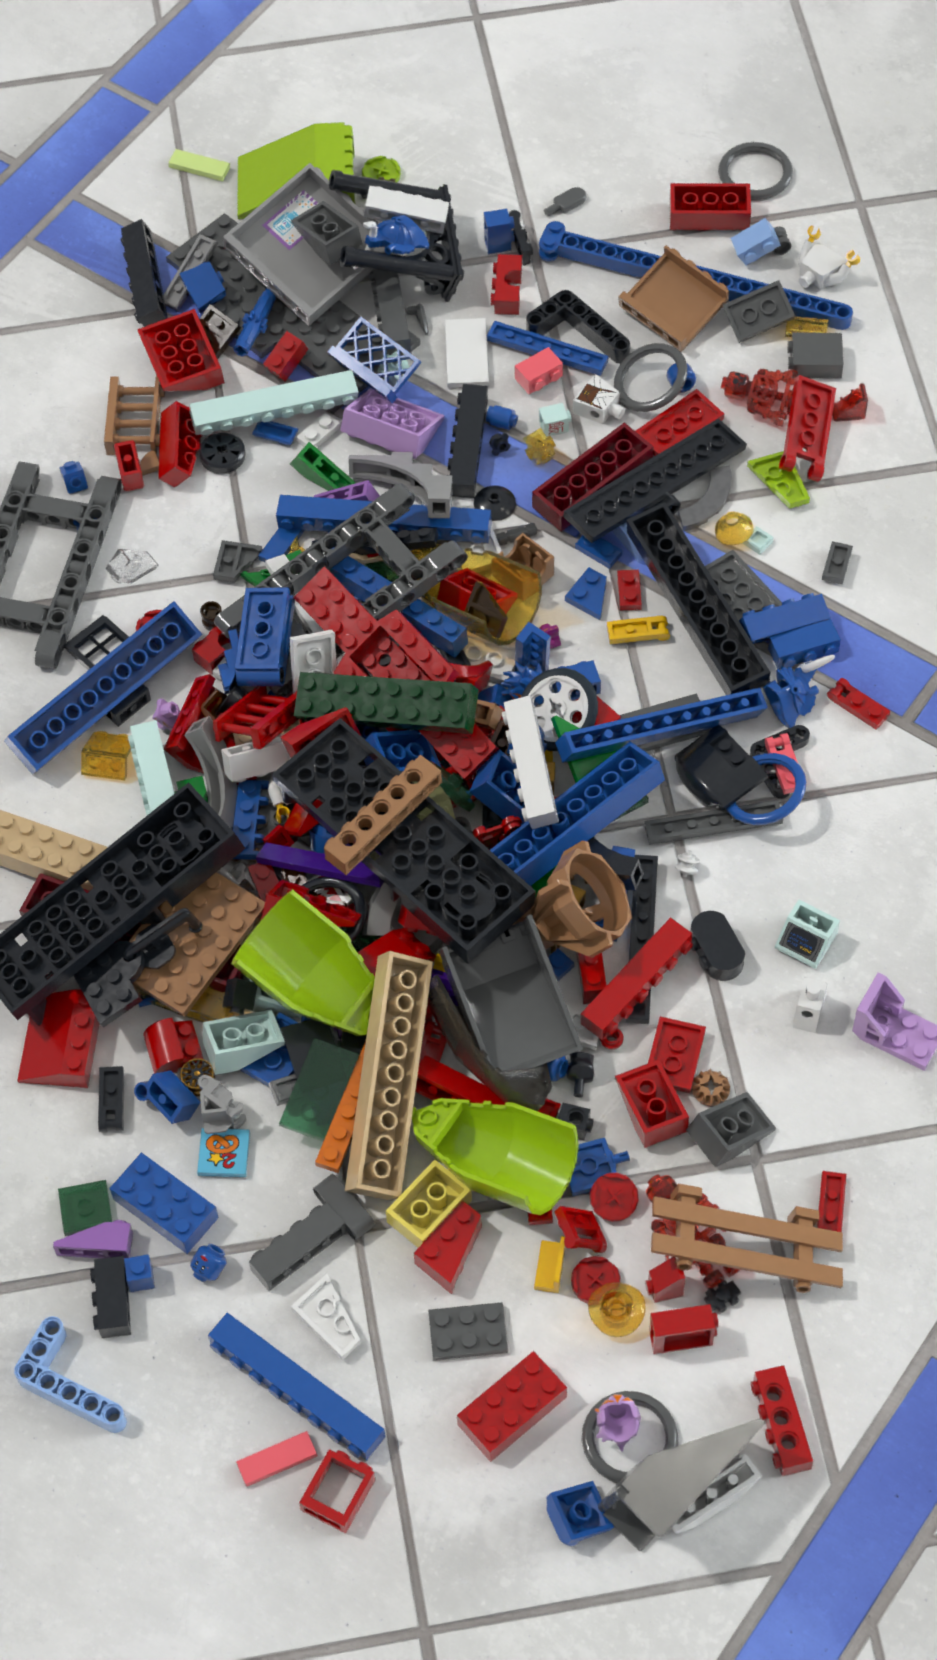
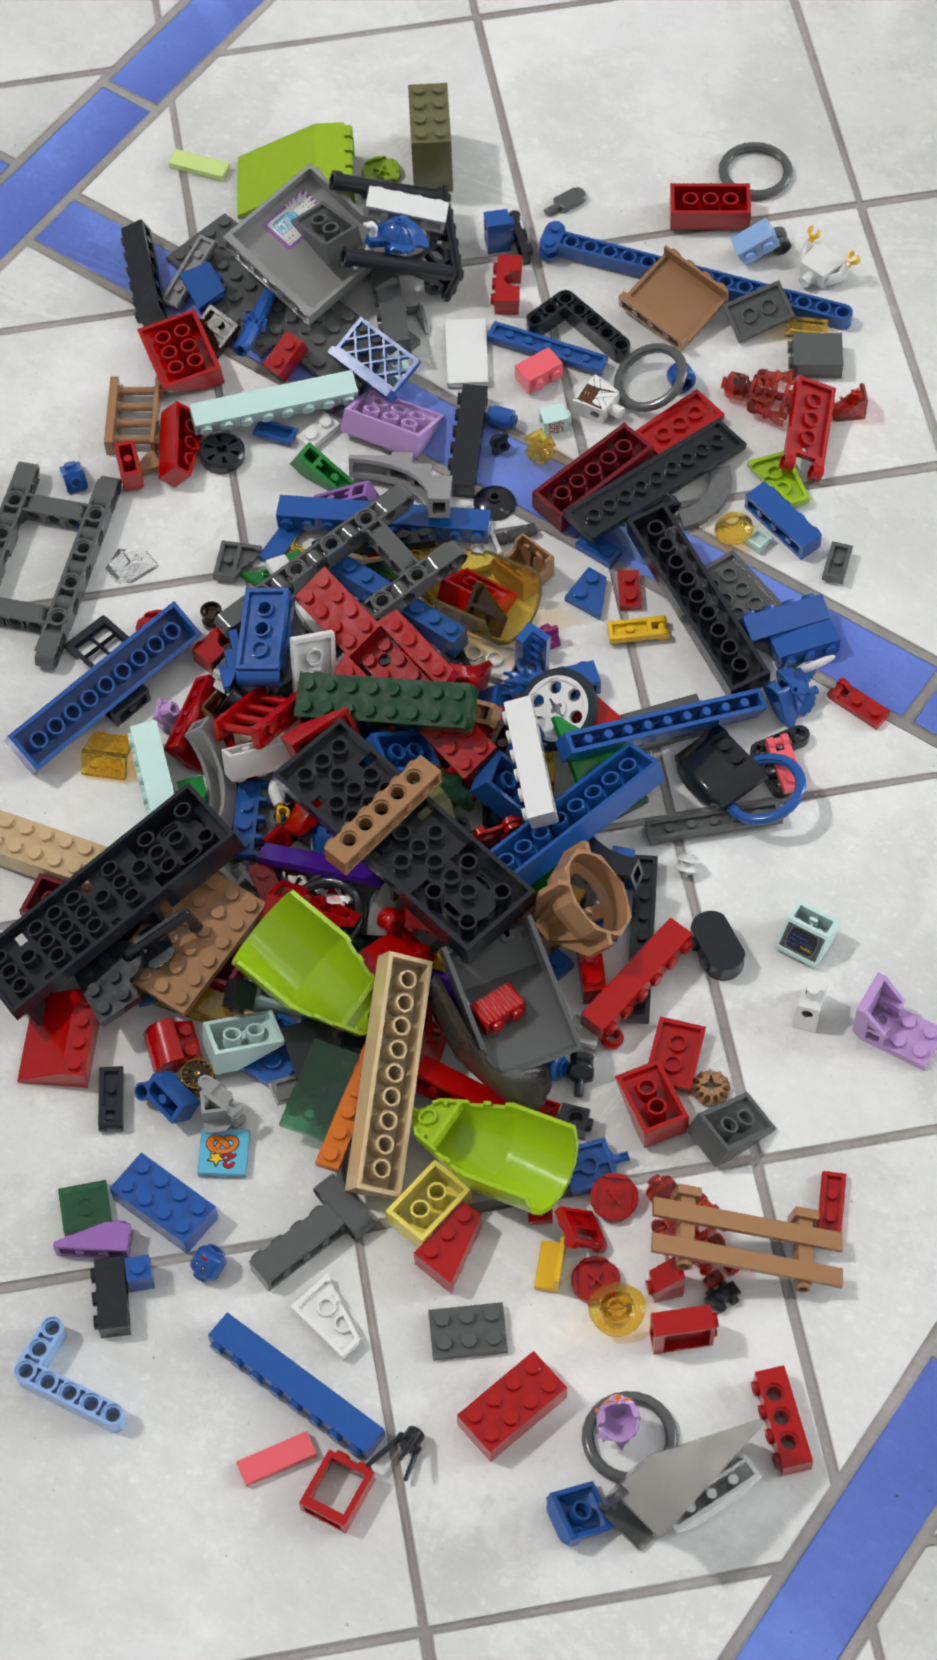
(389, 919): none -> red piece
(409, 1443): none -> black plant
(430, 135): none -> olive brick
(498, 1009): none -> red brick
(783, 520): none -> blue brick

